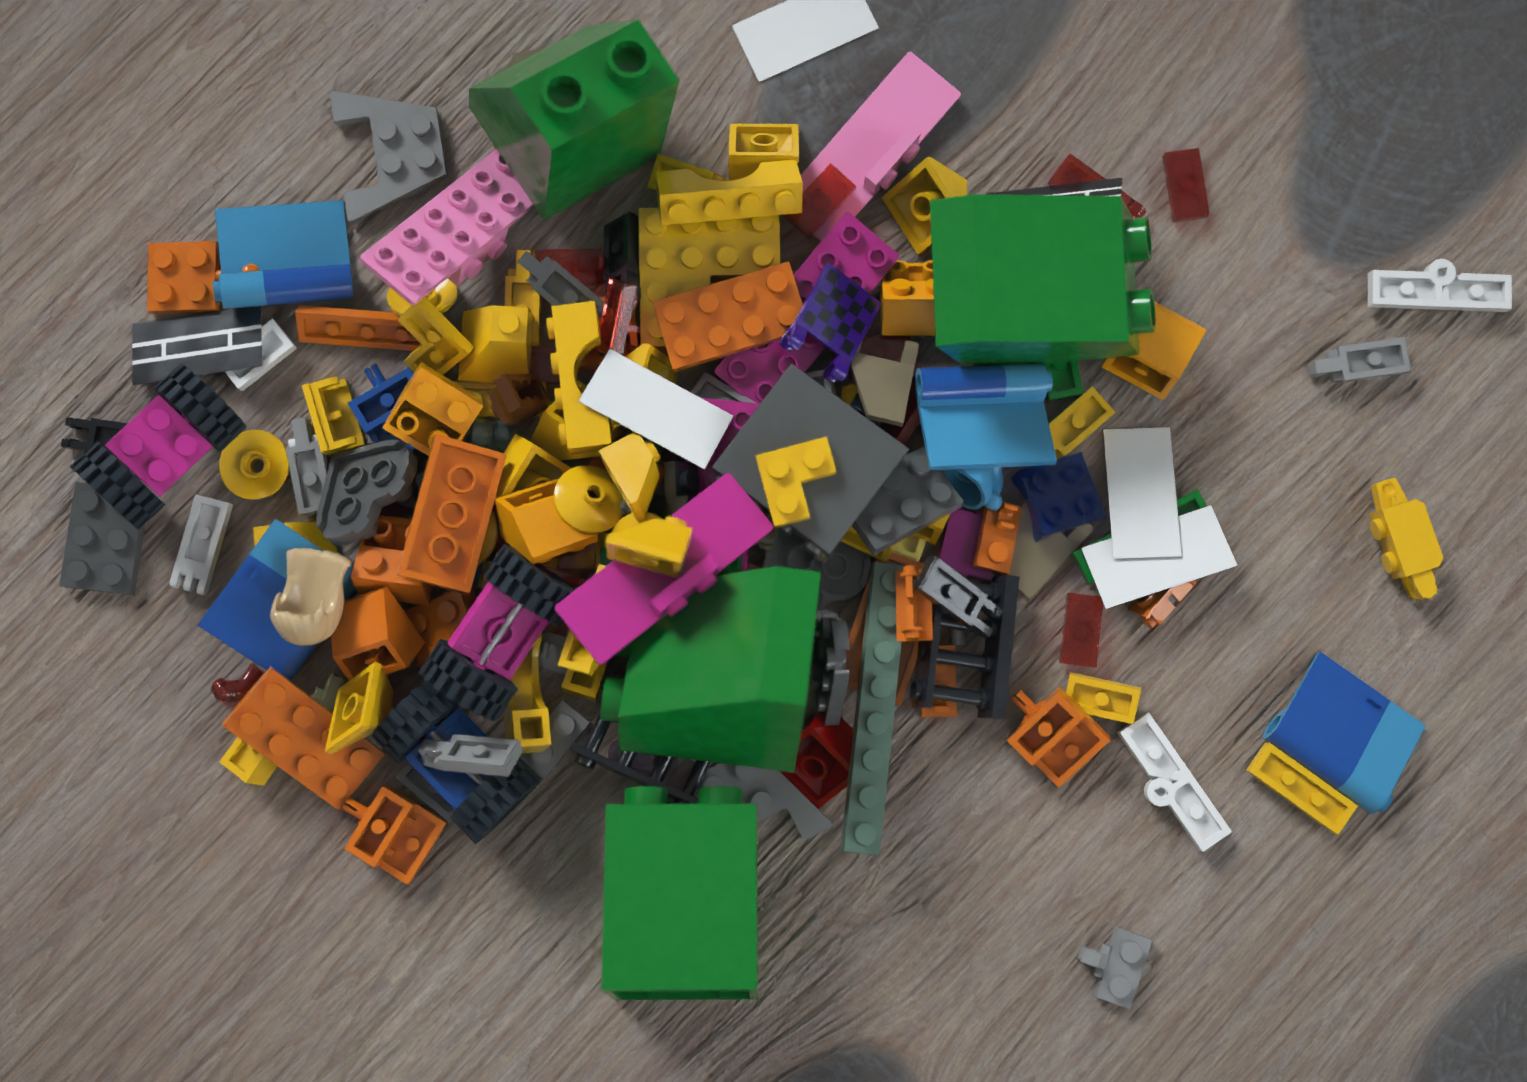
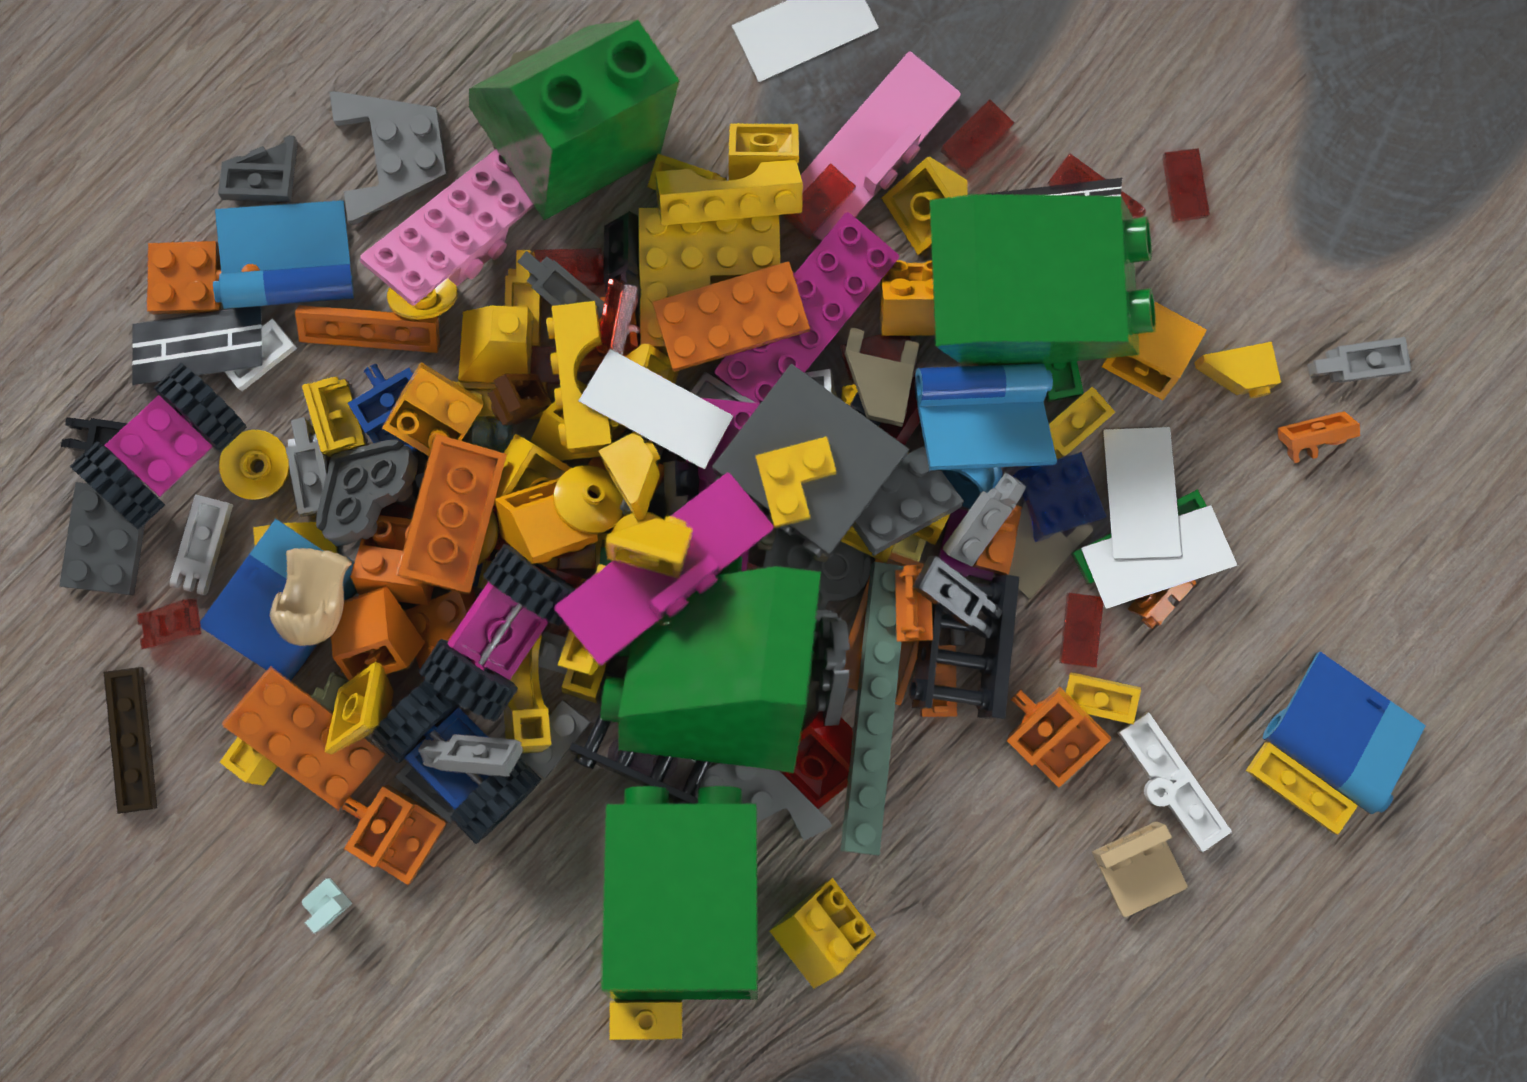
(130, 740): none -> dark brown tile
(169, 624): none -> clear red plate
(235, 690): clear red arm -> none
(260, 174): none -> dark grey wing
(325, 905): none -> light aqua bracket
(440, 341): yellow plate -> none
(646, 1019): none -> yellow plate
(823, 933): none -> yellow slope
(835, 316): dark purple flag -> none
(977, 136): none -> clear red plate
(984, 520): none -> light grey hinge
(1118, 966): light grey hinge -> none
(1140, 868): none -> tan bracket
(1243, 369): none -> yellow slope
(1328, 429): none -> orange plate
(1405, 539): yellow hinge -> none
(1439, 289): white hinge -> none

